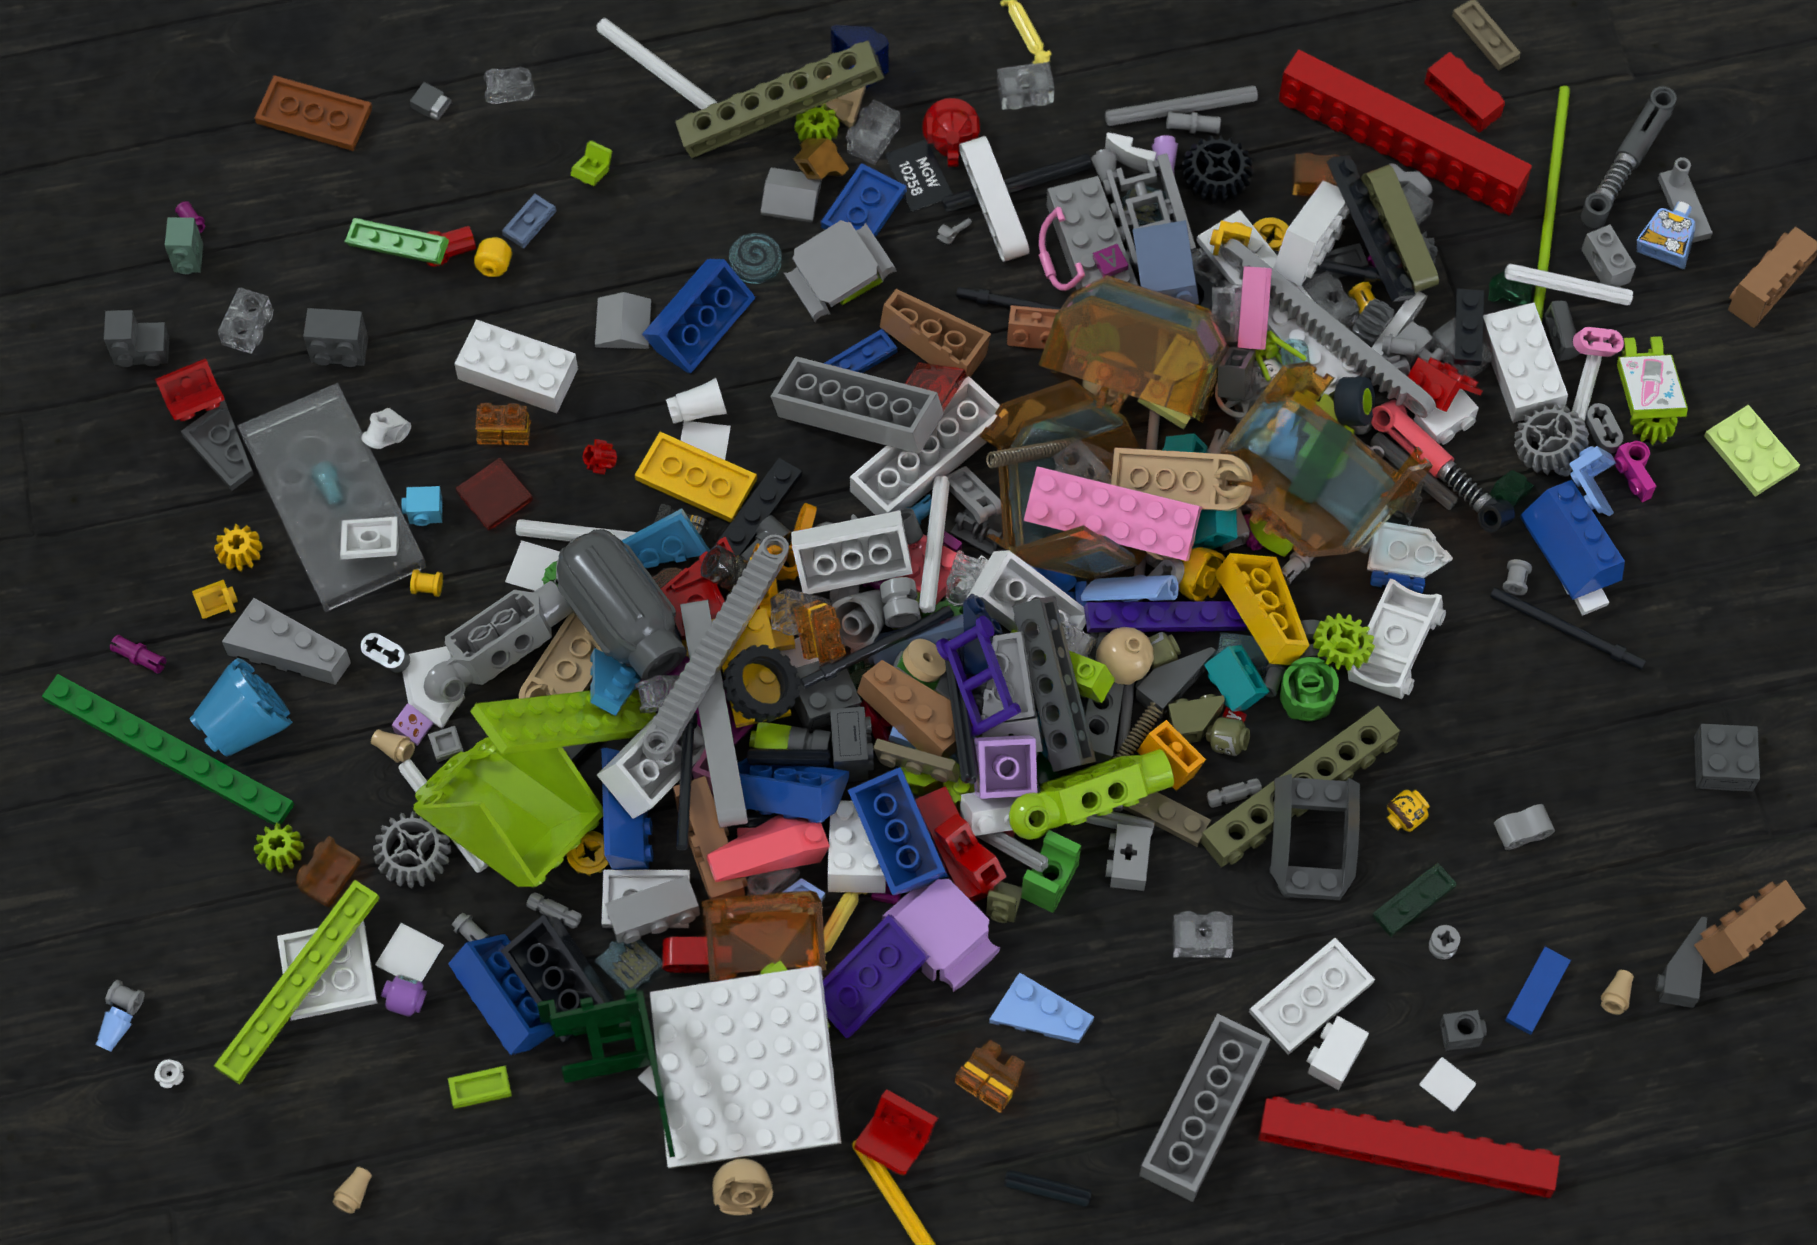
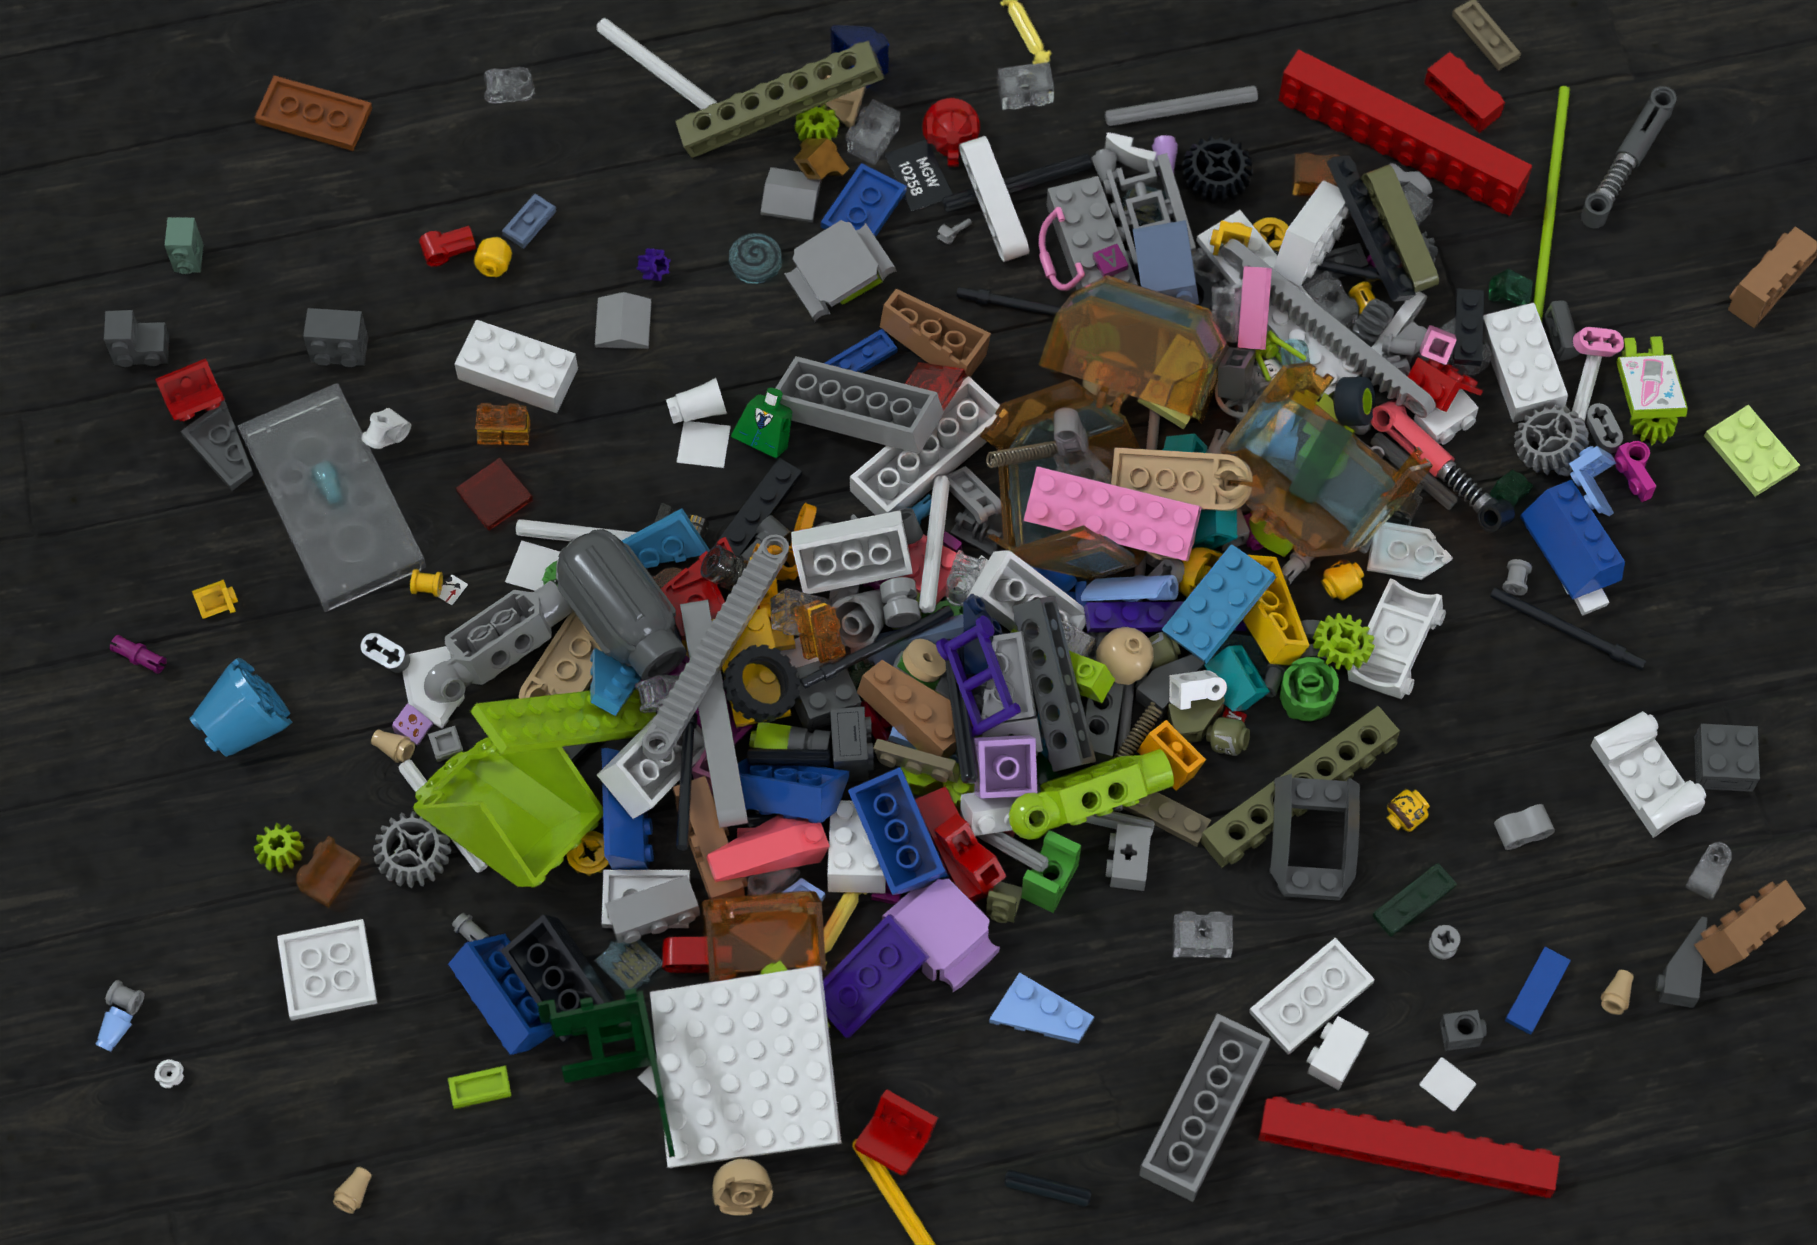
(168, 750): green plate -> none
(185, 210): magenta pin -> none
(228, 547): yellow gear -> none
(239, 319): clear brick -> none
(282, 642): light grey wedge -> none
(296, 982): lime plate -> none
(369, 538): white slope -> none
(397, 241): bright green tile -> none
(404, 995): medium lavender head -> none
(409, 953): white sticker -> none
(423, 505): medium azure brick -> none
(430, 101): dark grey piece -> none
(452, 589): none -> white sticker
(554, 909): light grey axle -> none
(593, 164): lime bracket -> none
(599, 456): red gear -> none
(653, 264): none -> dark purple gear
(695, 477): yellow plate -> none
(699, 314): blue slope -> none
(765, 424): none -> green torso
(989, 1077): clear orange hips -> none
(1029, 326): nougat bracket -> none
(1069, 431): none -> light grey piece
(1193, 122): light grey pin -> none
(1195, 686): none -> white leg
(1218, 603): none -> dark azure plate
(1233, 792): light grey axle -> none
(1342, 579): none -> yellow head
(1378, 579): blue axle -> none
(1437, 344): none -> bright pink brick
(1568, 284): white axle -> none
(1608, 257): light grey brick -> none
(1647, 774): none -> white piece
(1668, 235): torso -> none
(1679, 188): light grey piece -> none
(1709, 874): none -> clear piece

